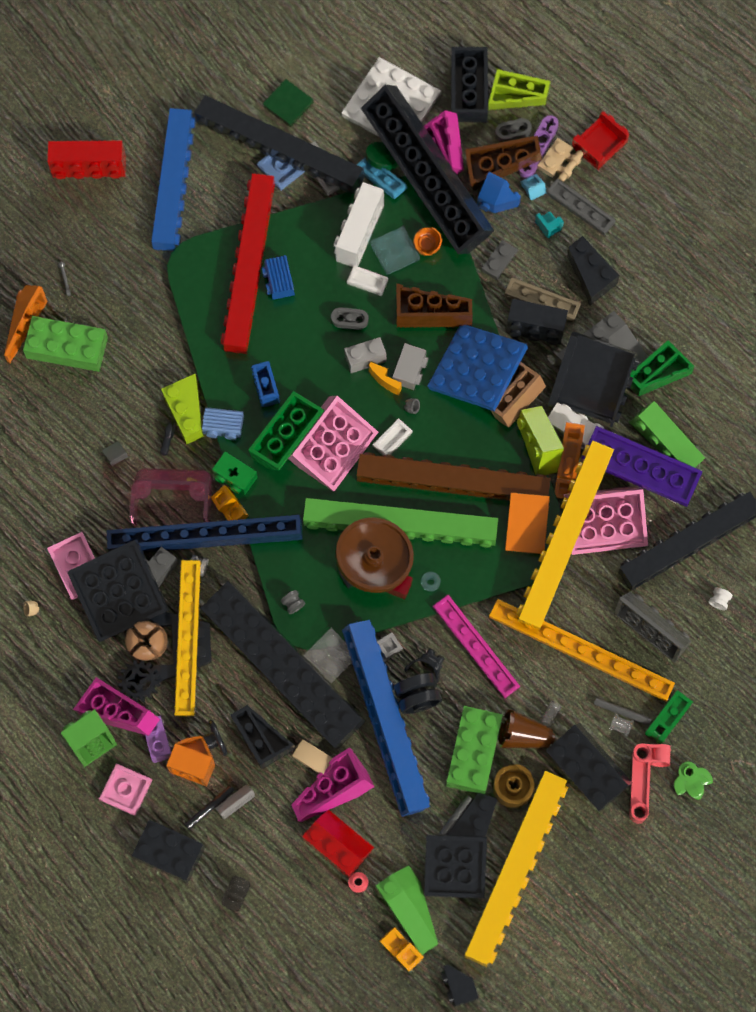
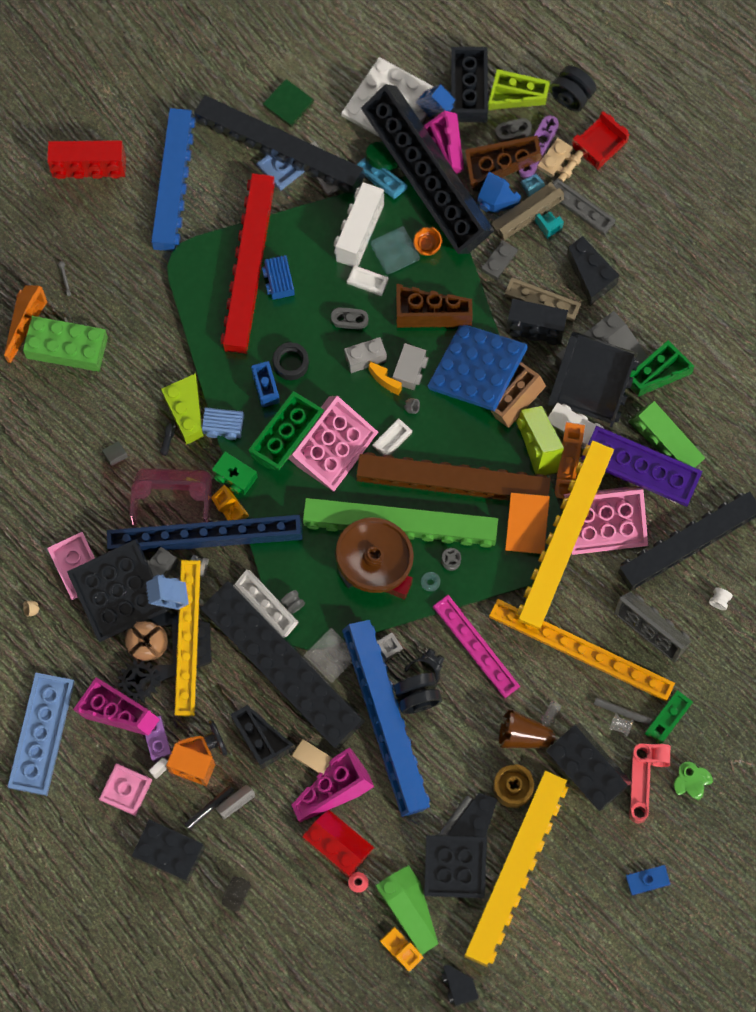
(41, 734): none -> medium blue plate
(88, 737): bright green brick -> none
(159, 768): none -> white tile
(167, 592): none -> medium blue brick
(266, 603): none -> white plate
(290, 347): none -> black tyre
(435, 101): none -> blue brick
(453, 555): none -> dark grey wheel
(474, 750): bright green brick -> none
(526, 210): none -> dark tan panel
(573, 88): none -> black wheel
(648, 880): none -> blue plate

